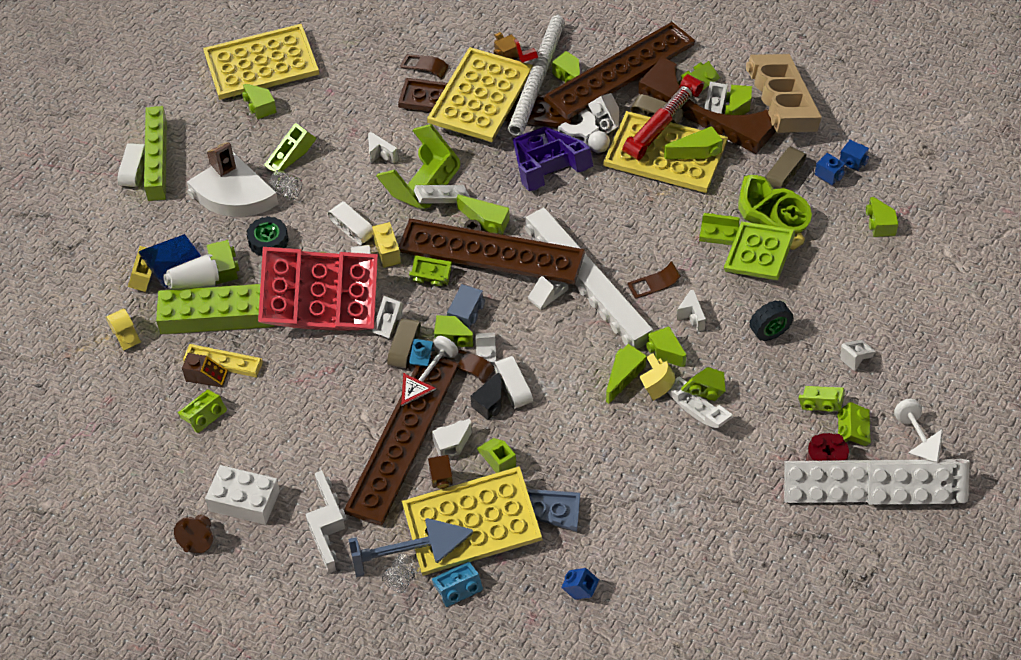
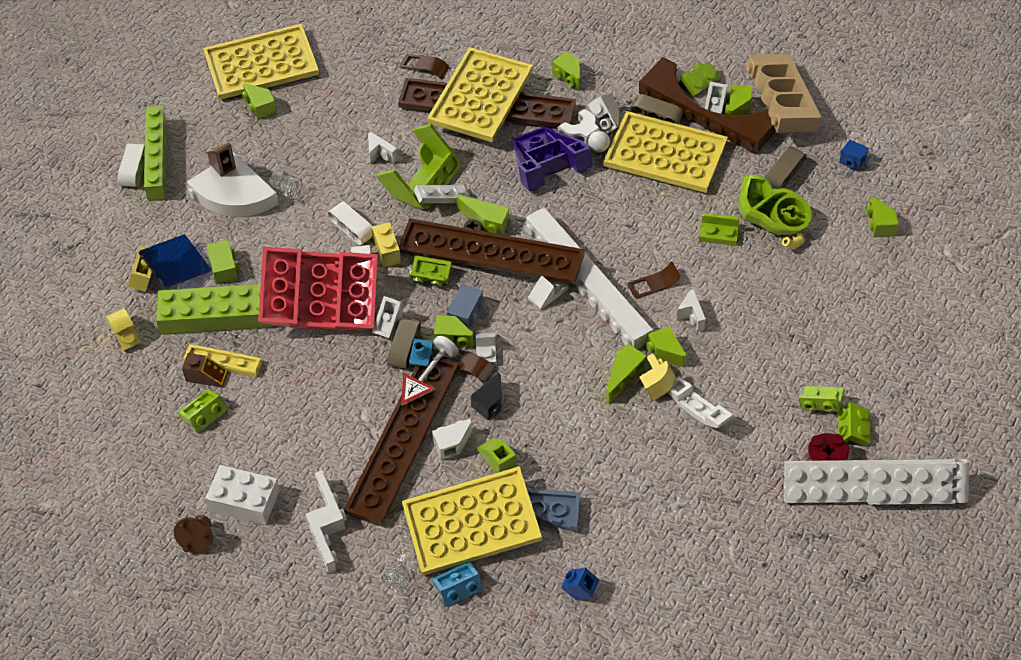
(193, 274): white cone -> none
(267, 233): black wheel -> none
(290, 149): lime slope -> none
(440, 472): reddish brown slope -> none
(442, 538): sand blue piece -> none
(505, 46): pearl gold brick -> none
(513, 382): white beam -> none
(525, 55): red panel -> none
(536, 76): white piece -> none
(618, 70): reddish brown plate -> none
(638, 145): red piece -> none
(695, 146): lime slope -> none
(706, 384): lime slope -> none
(759, 250): lime plate -> none
(771, 320): black wheel -> none
(830, 169): blue brick -> none
(854, 352): white slope -> none
(909, 412): white piece -> none

